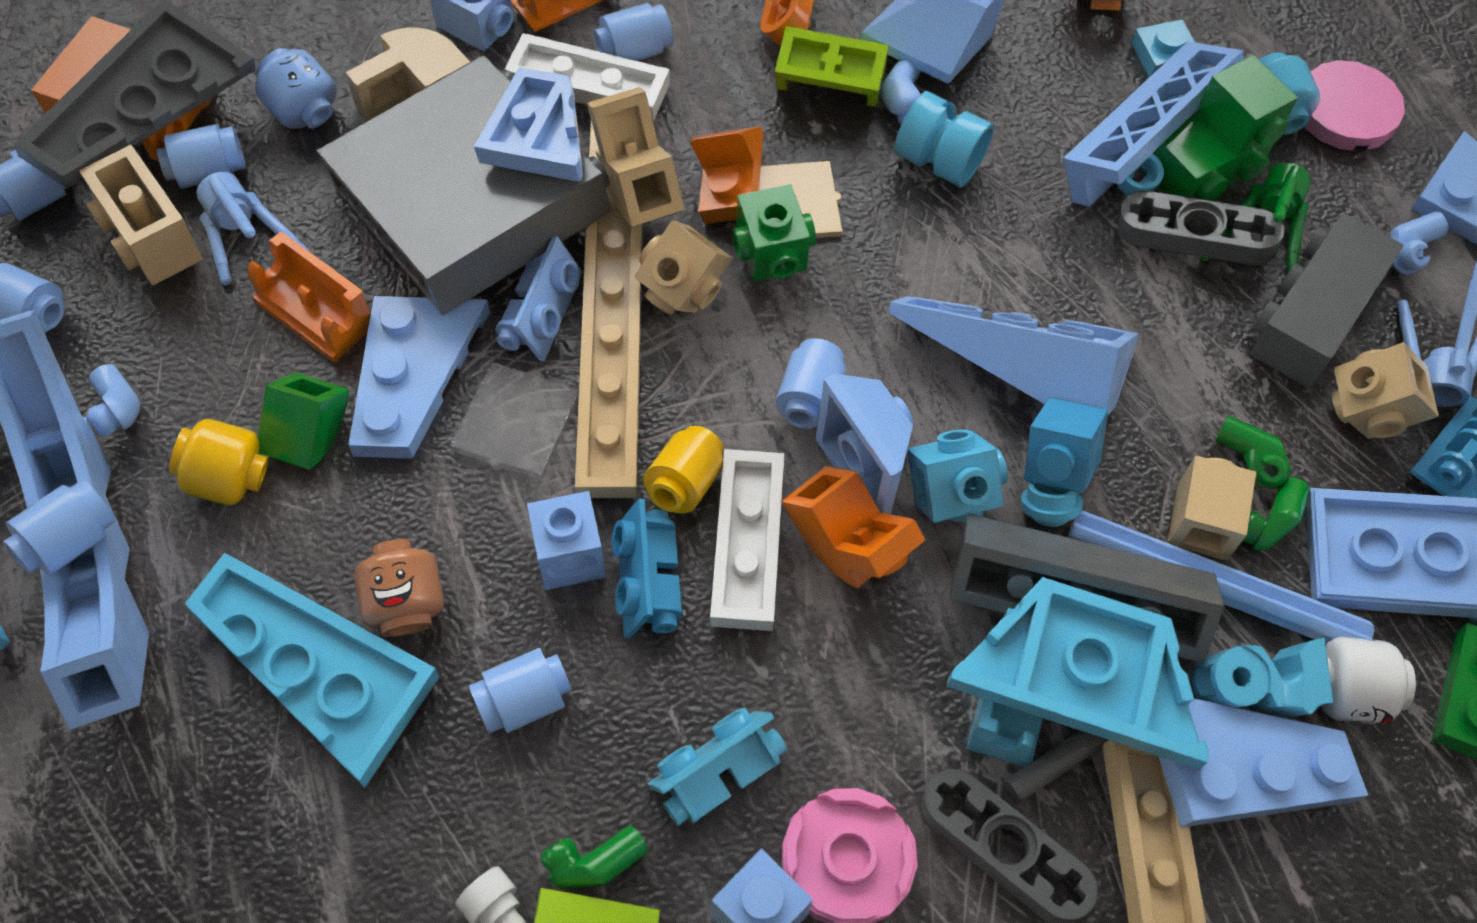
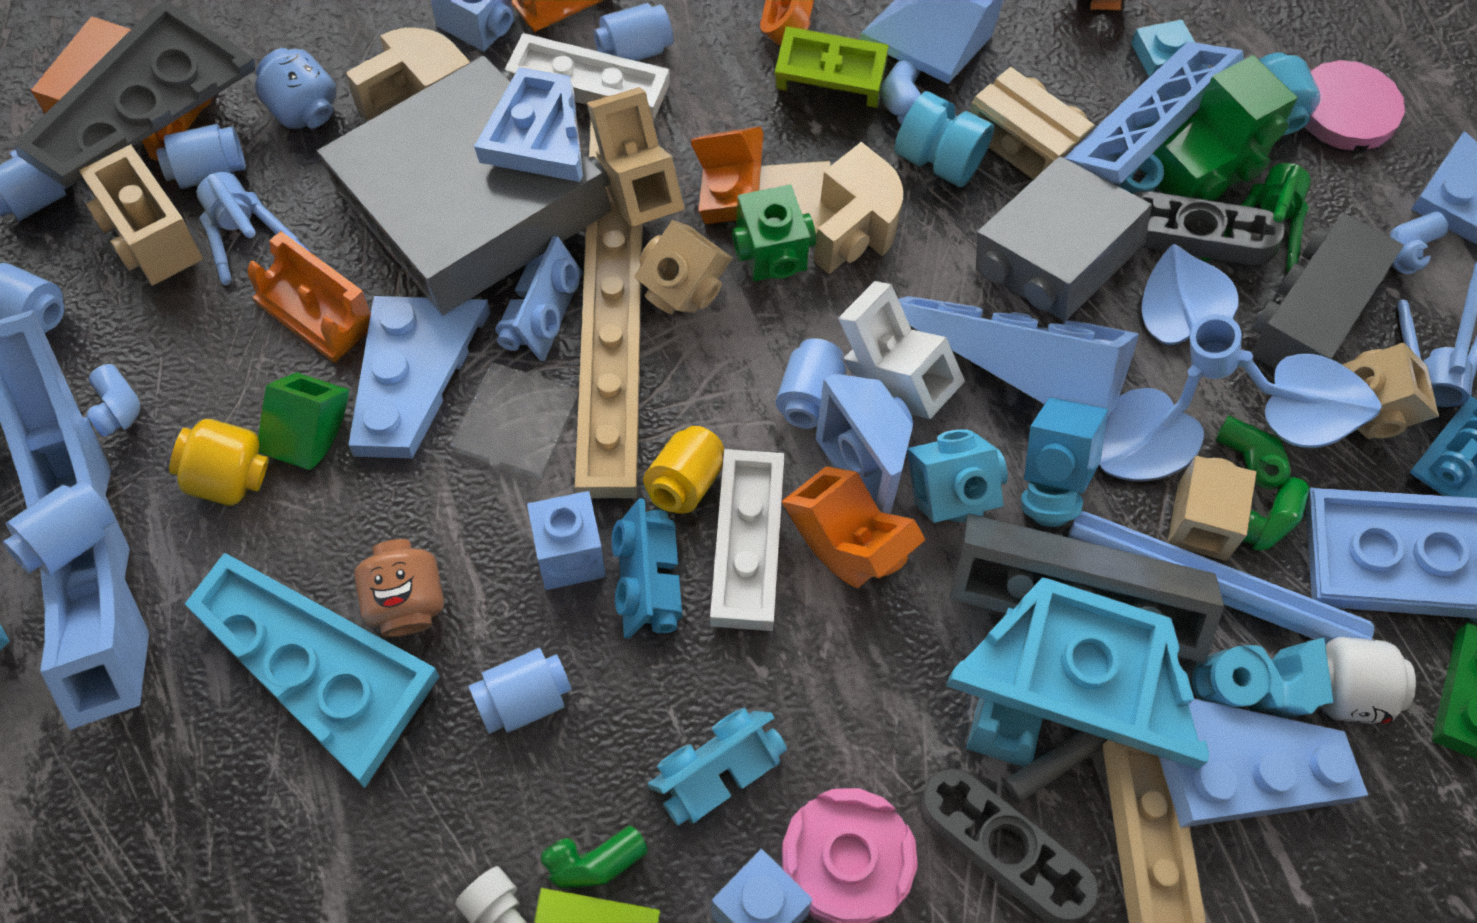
(866, 206): none -> tan brick
(907, 361): none -> white brick
(1029, 122): none -> tan brick
(1062, 237): none -> brick
(1187, 299): none -> light blue plant

